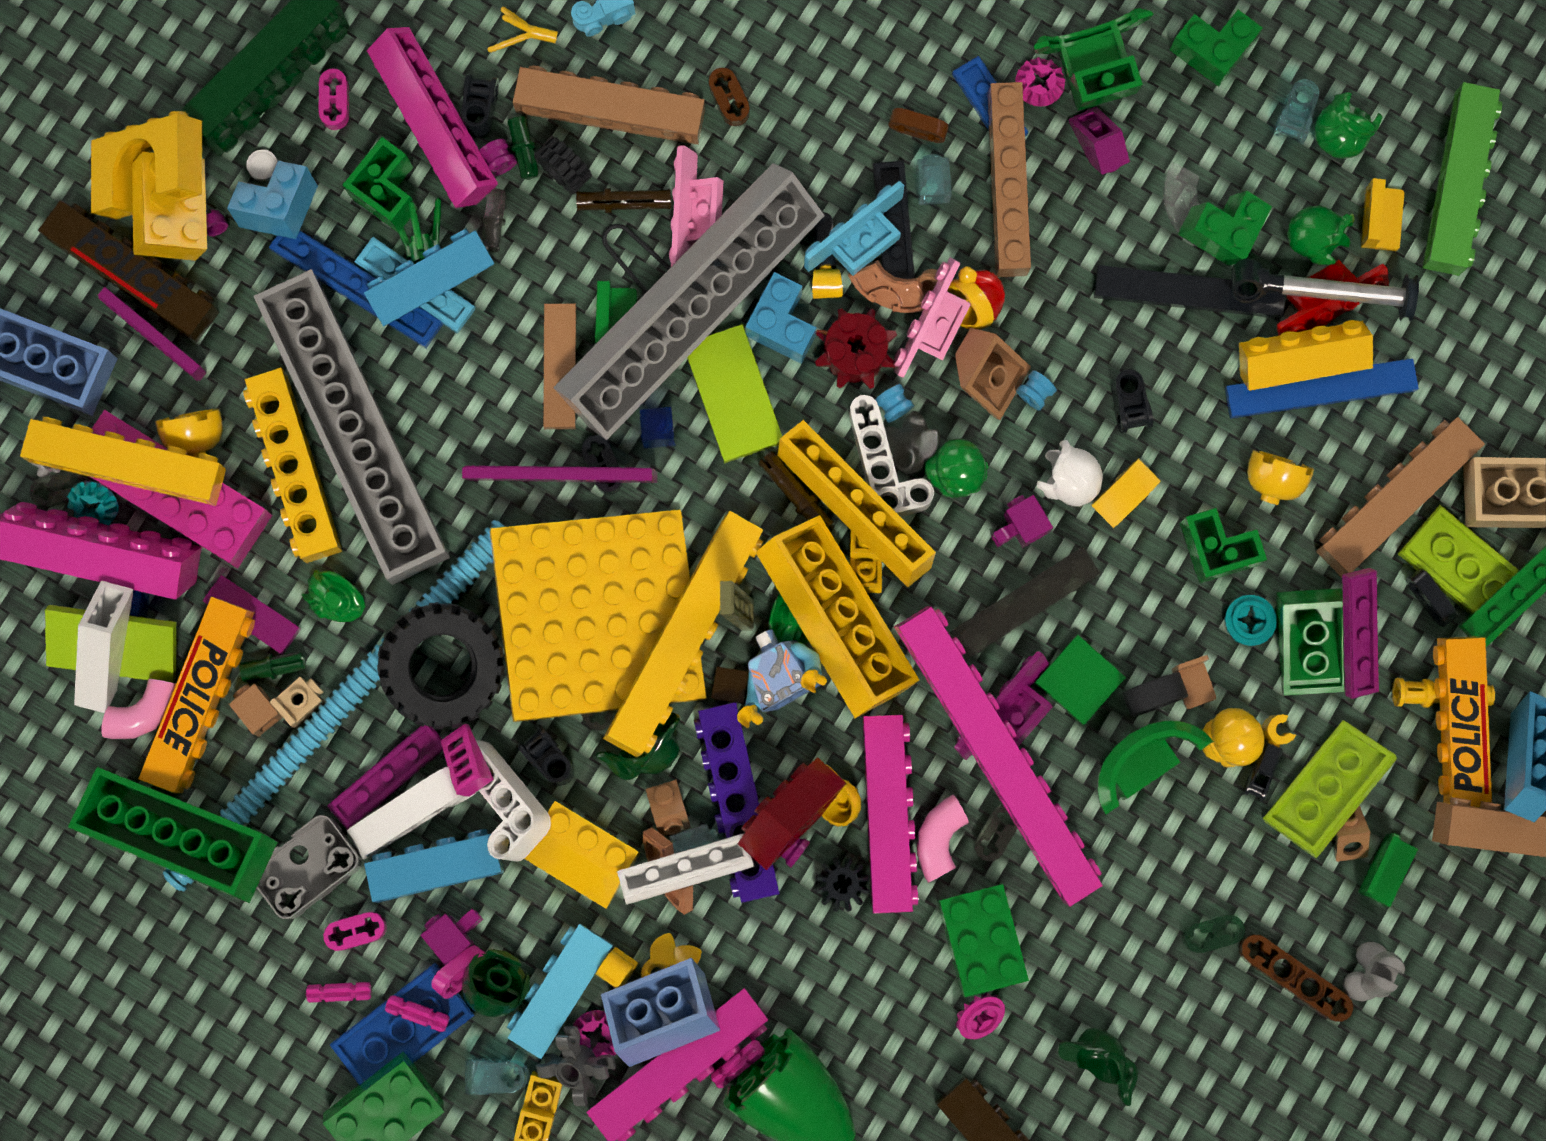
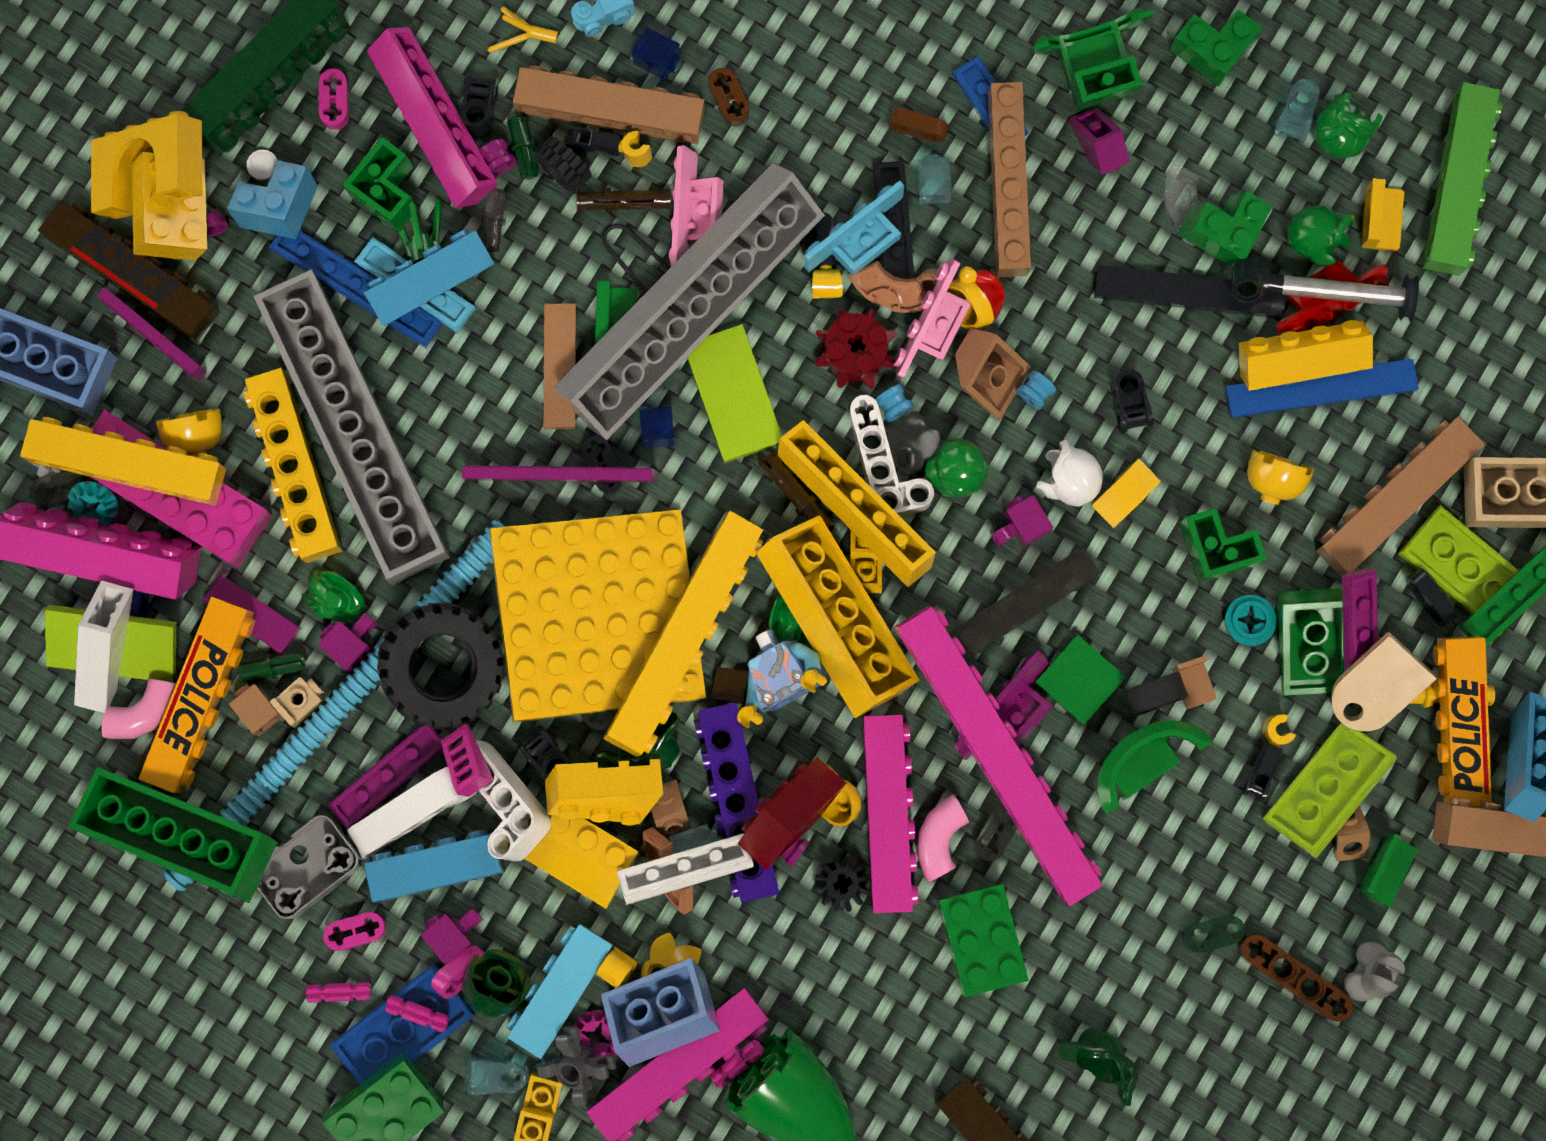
(345, 644): none -> magenta brick
(604, 794): none -> yellow wedge
(610, 144): none -> piece
(657, 54): none -> clear blue brick
(736, 606): olive tile -> none
(773, 320): dark azure brick -> none
(984, 1023): dark pink gear -> none
(1037, 94): dark pink gear -> none
(1236, 738): yellow hair -> none
(1381, 683): none -> tan tile

